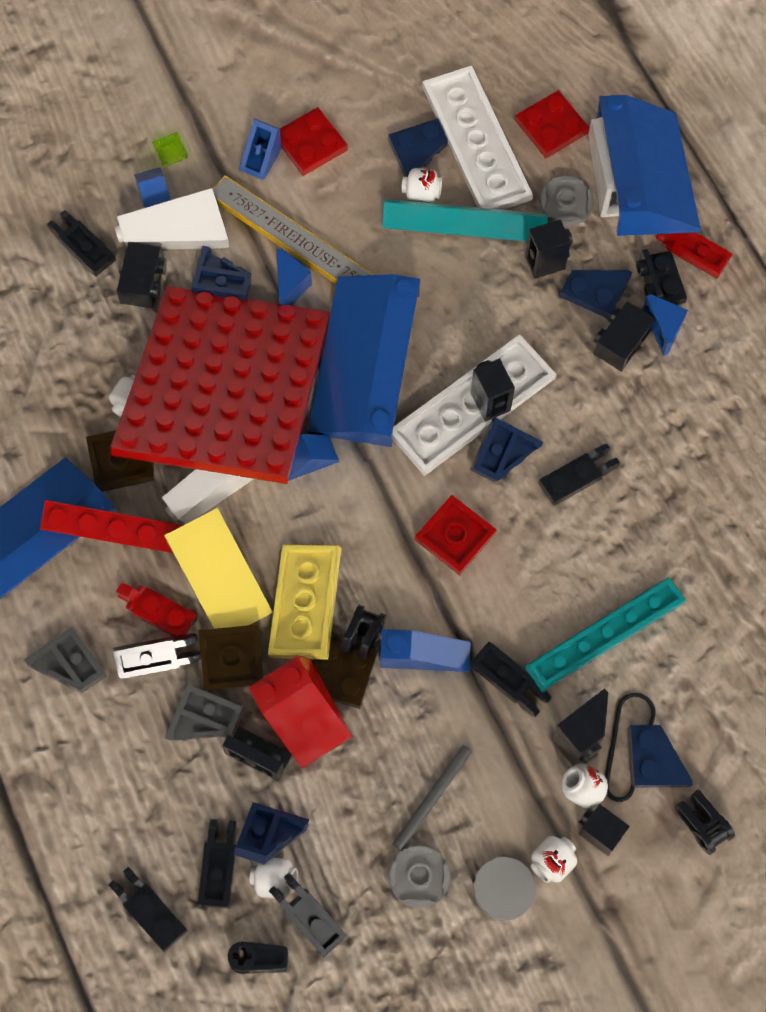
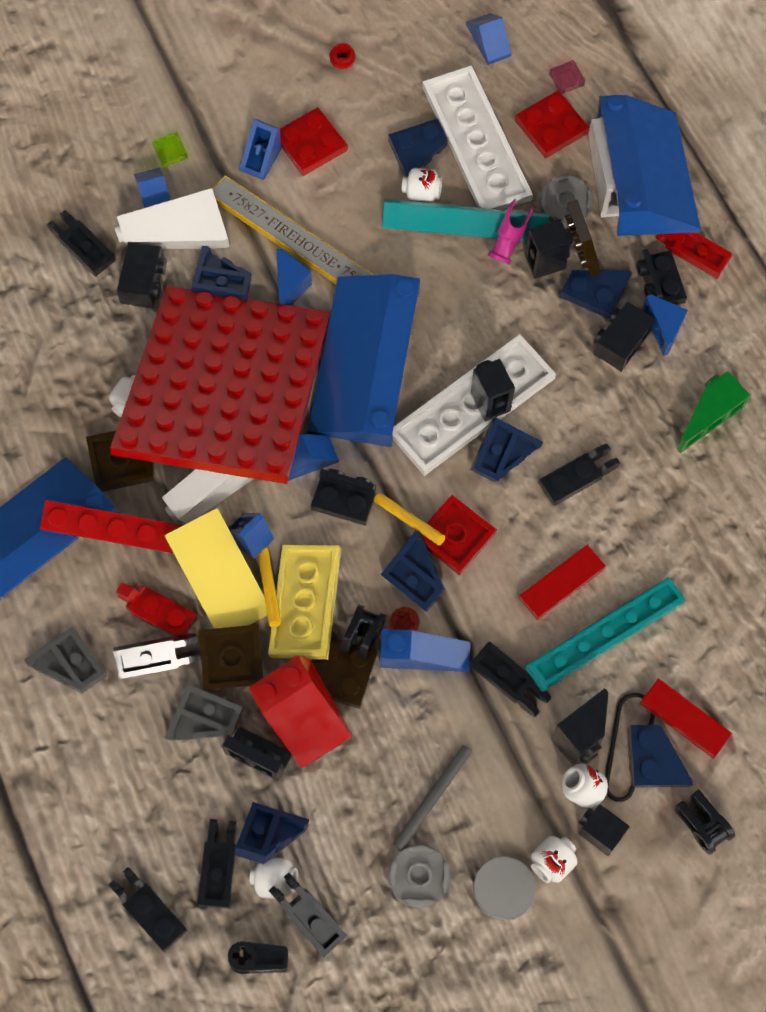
(251, 533): none -> blue slope
(269, 588): none -> yellow bar
(342, 50): none -> red plate
(344, 496): none -> black bracket
(404, 619): none -> clear red tile
(409, 519): none -> yellow bar
(415, 573): none -> dark blue wing
(490, 37): none -> slope
(508, 236): none -> dark pink piece
(562, 582): none -> red tile
(567, 77): none -> clear pink tile
(582, 239): none -> dark brown plate
(685, 718): none -> red tile
(718, 403): none -> green slope

